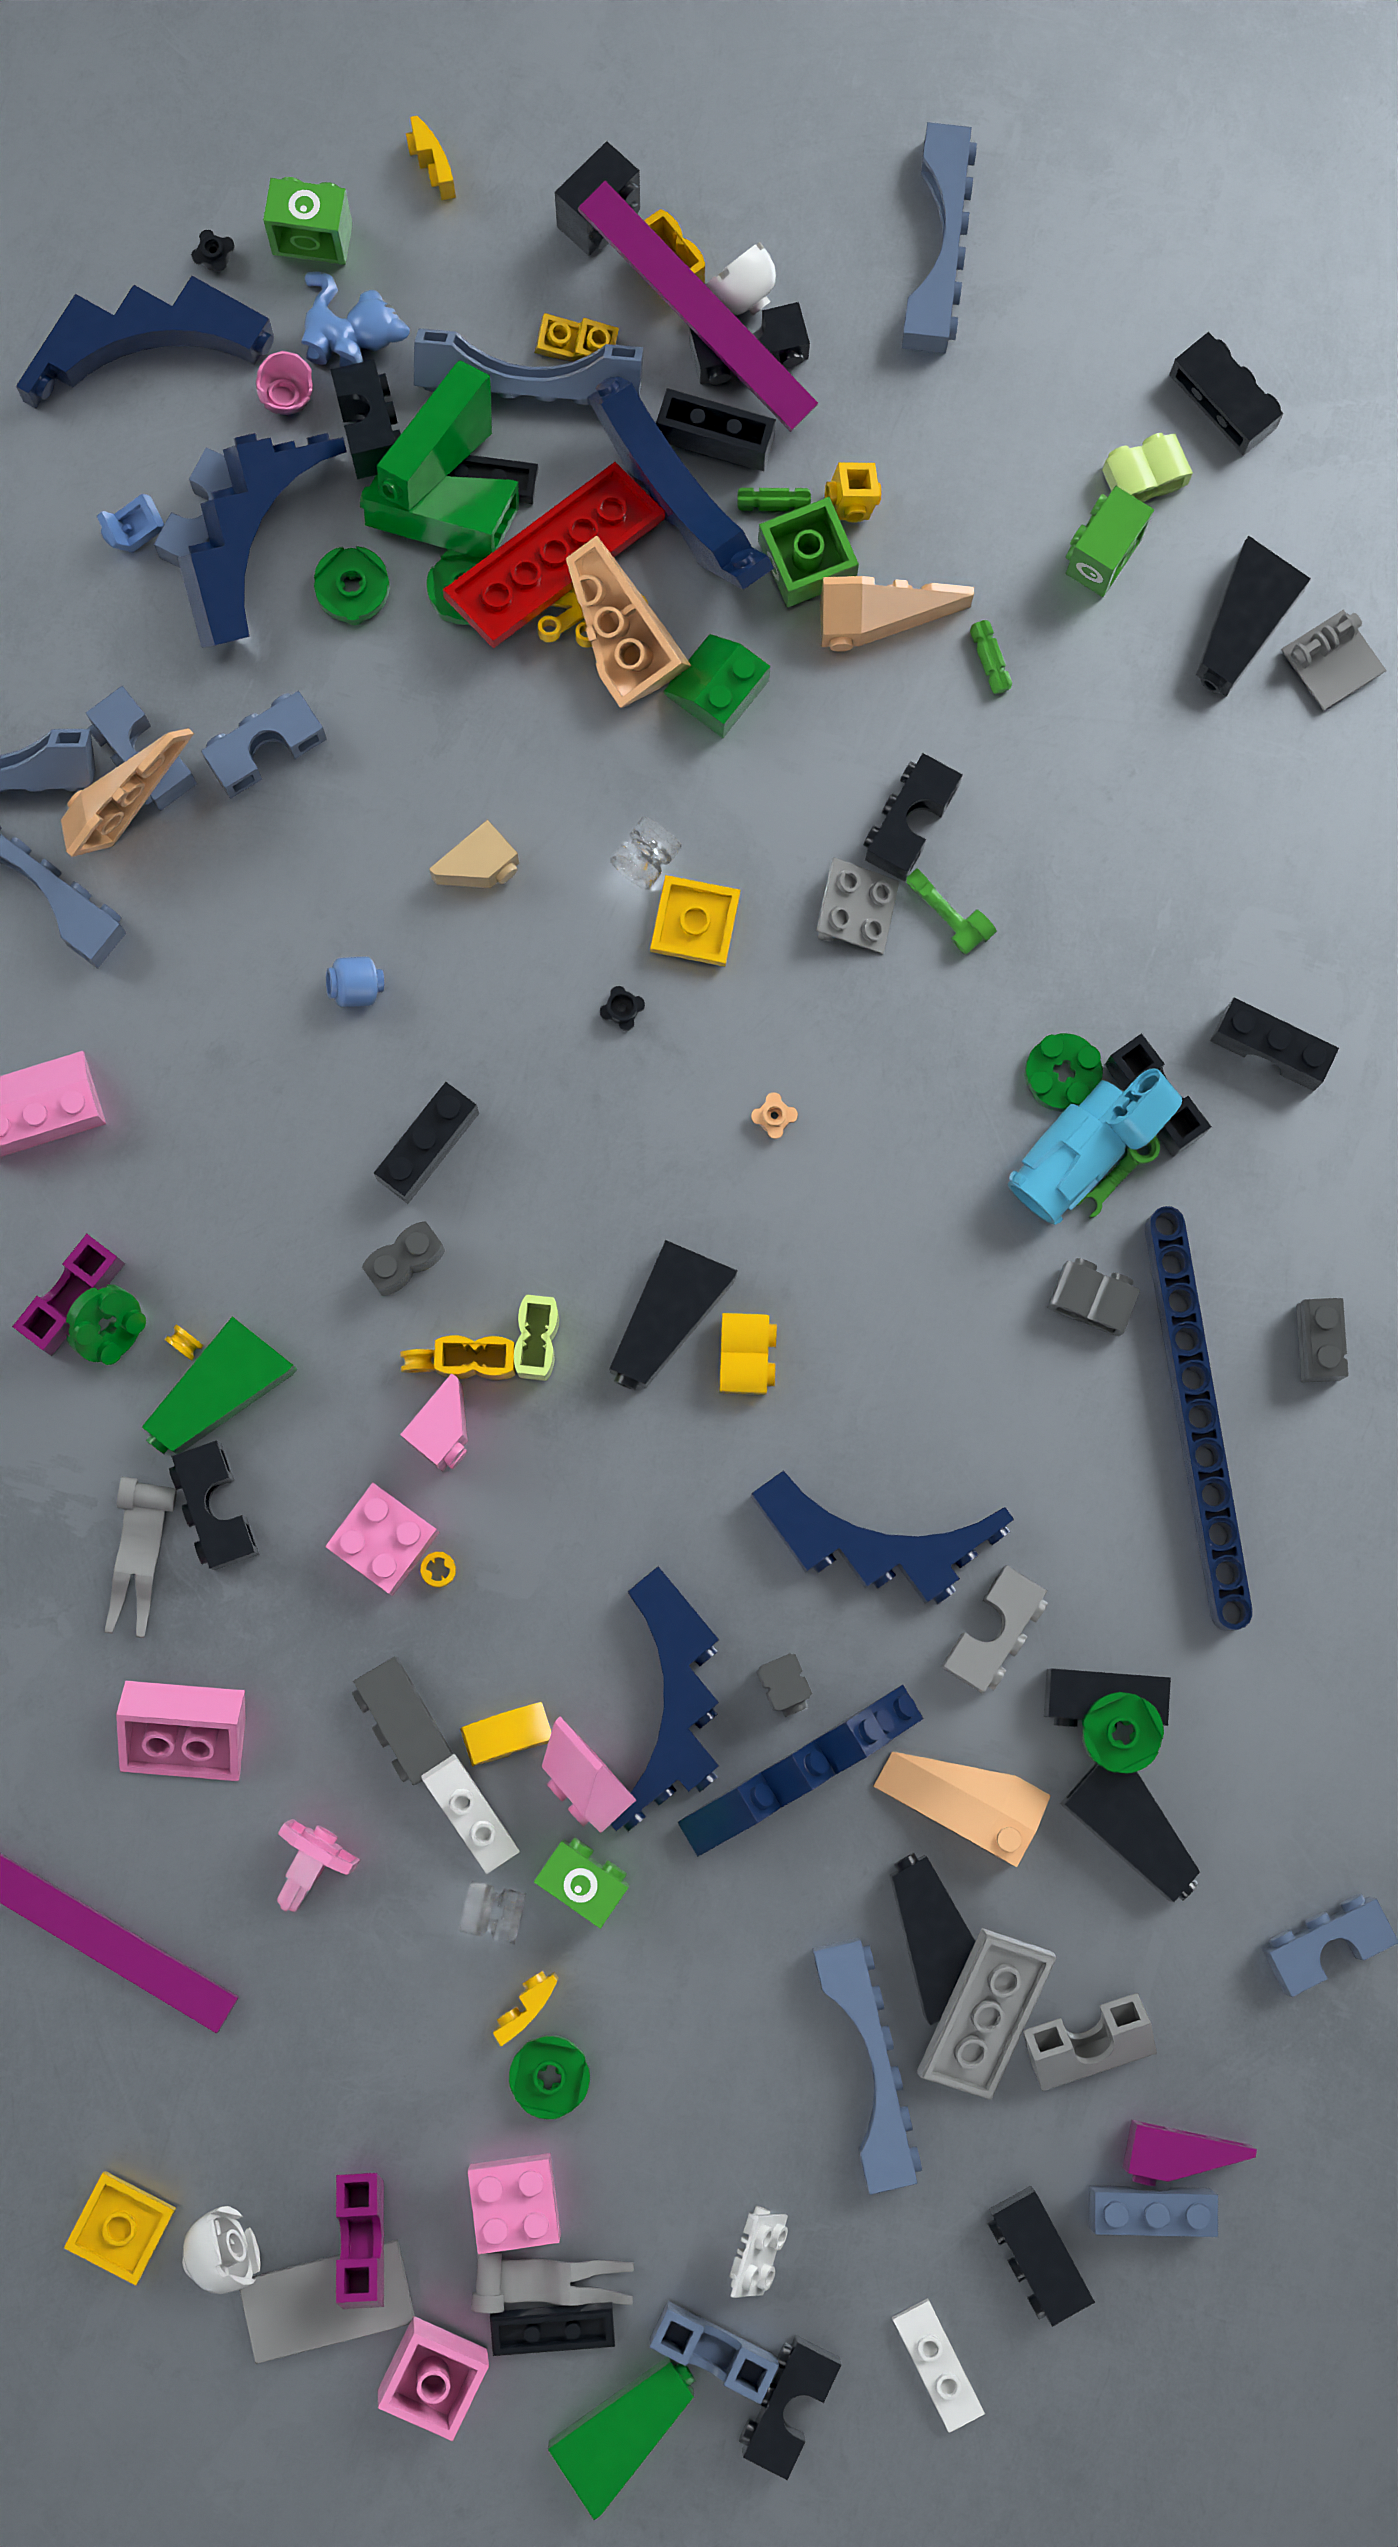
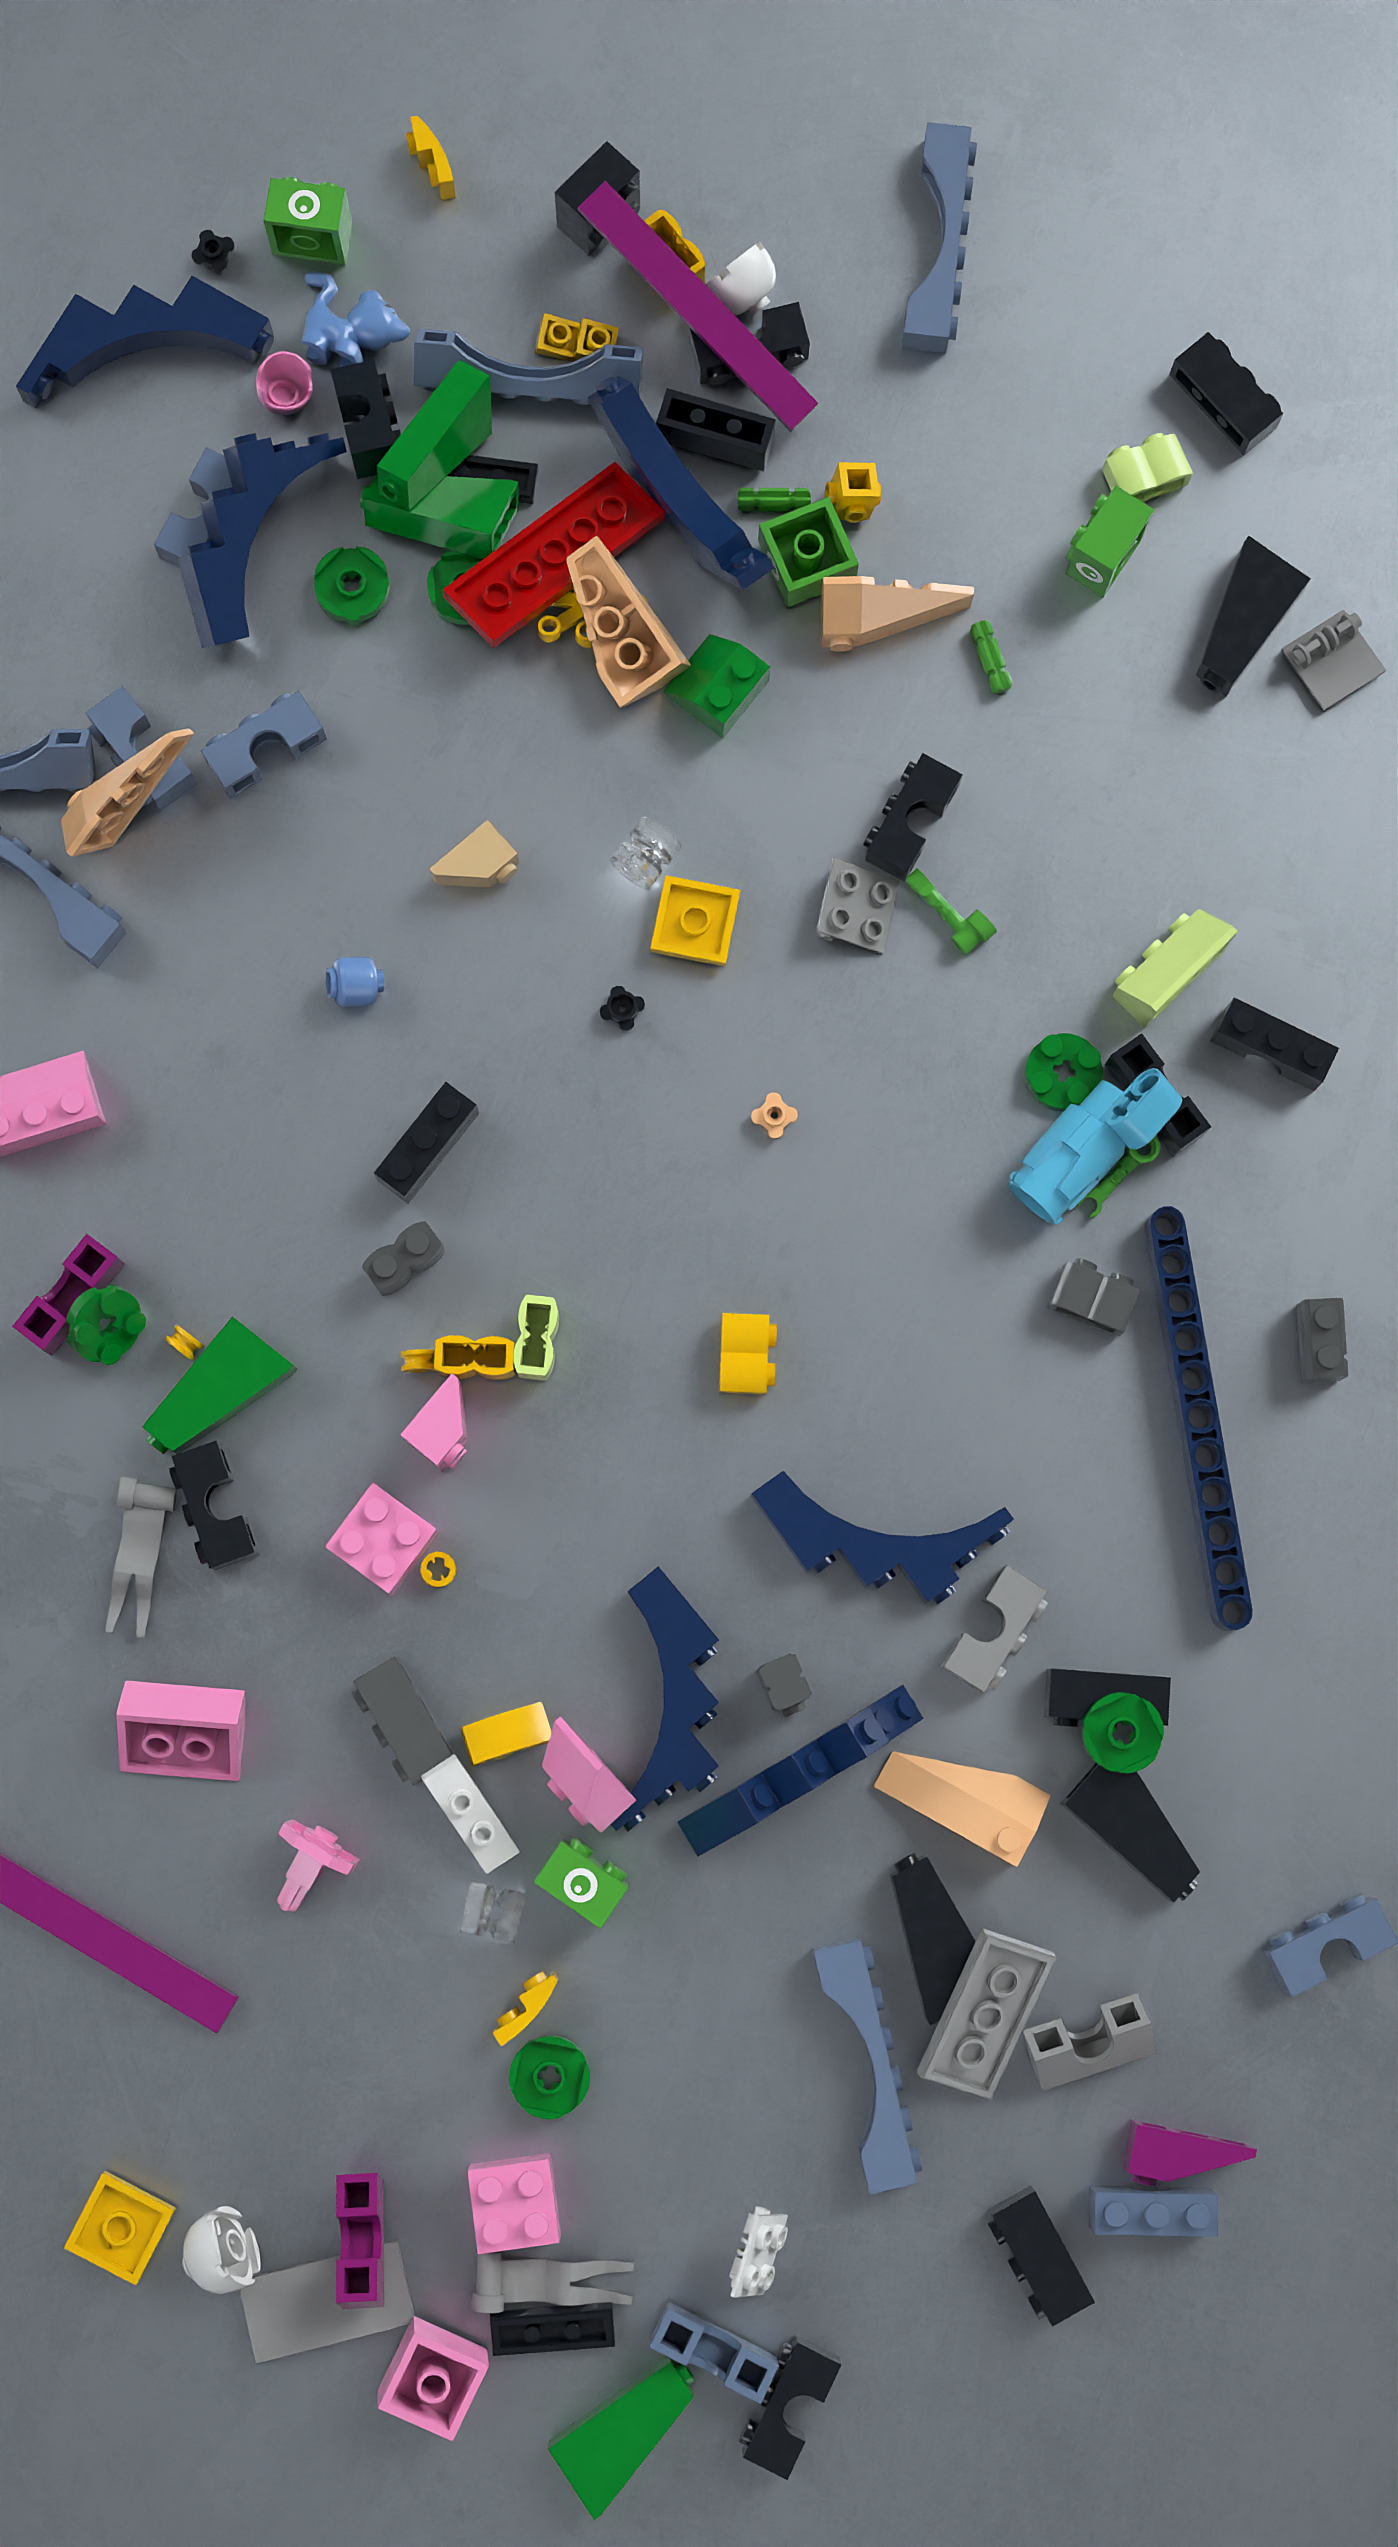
(132, 524): medium blue bracket -> none
(670, 1308): black slope -> none
(938, 2365): white plate -> none
(1172, 965): none -> yellowish green slope

